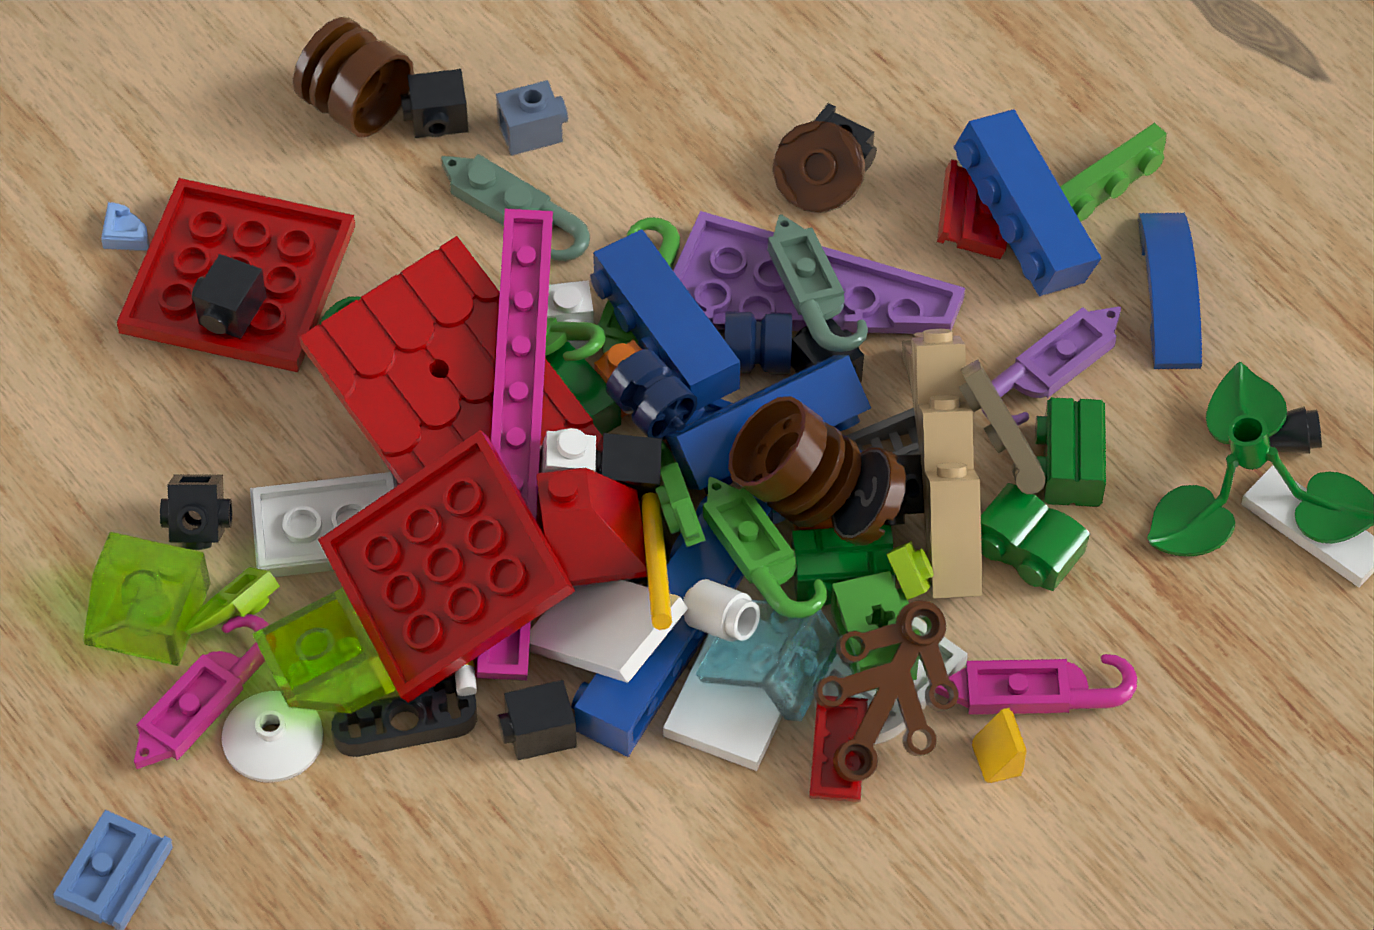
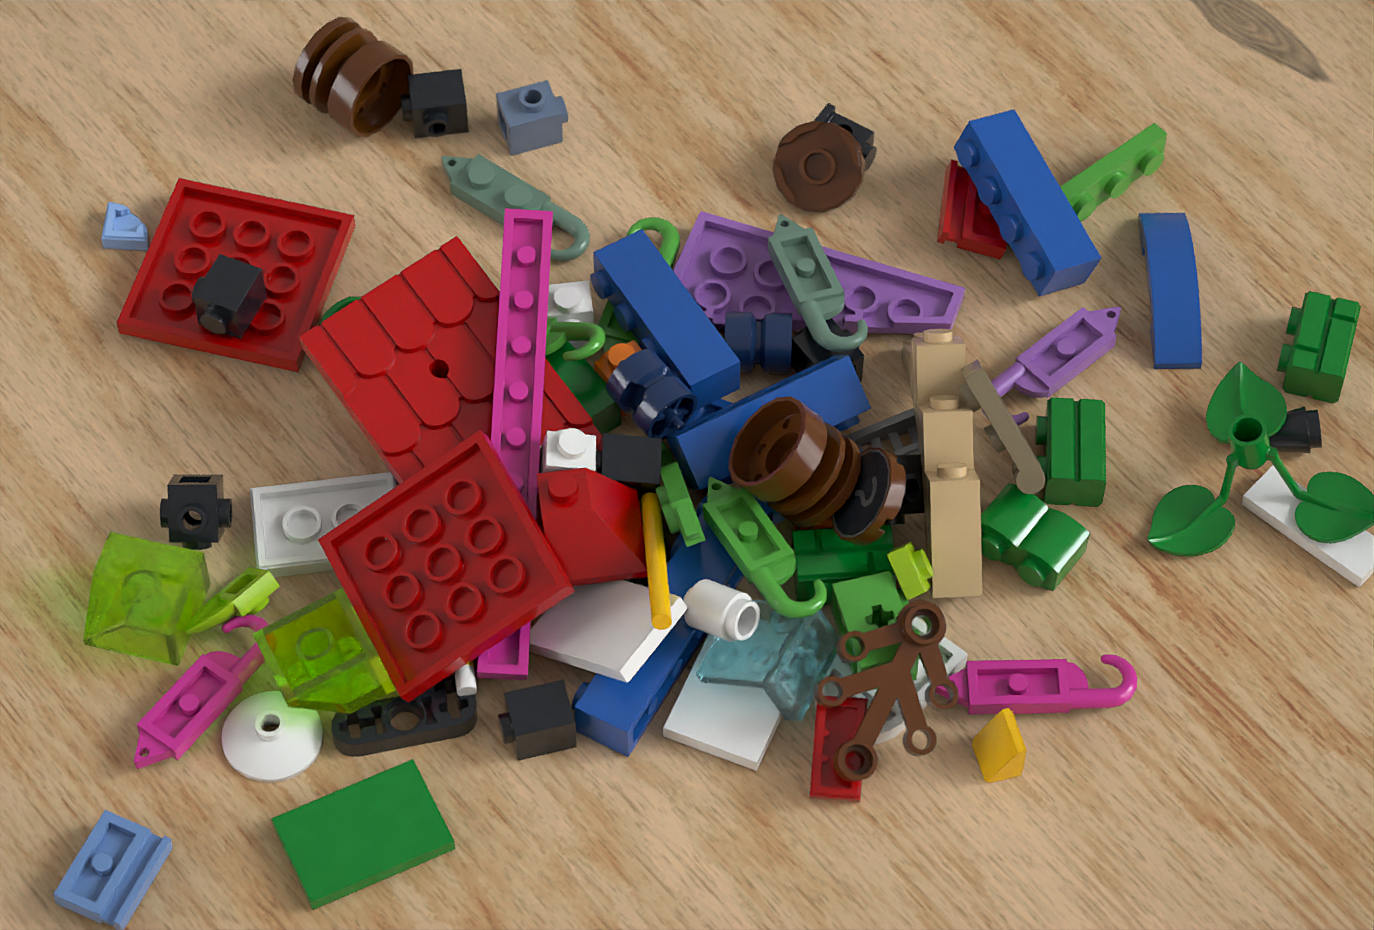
(363, 834): none -> green tile
(1320, 346): none -> green brick

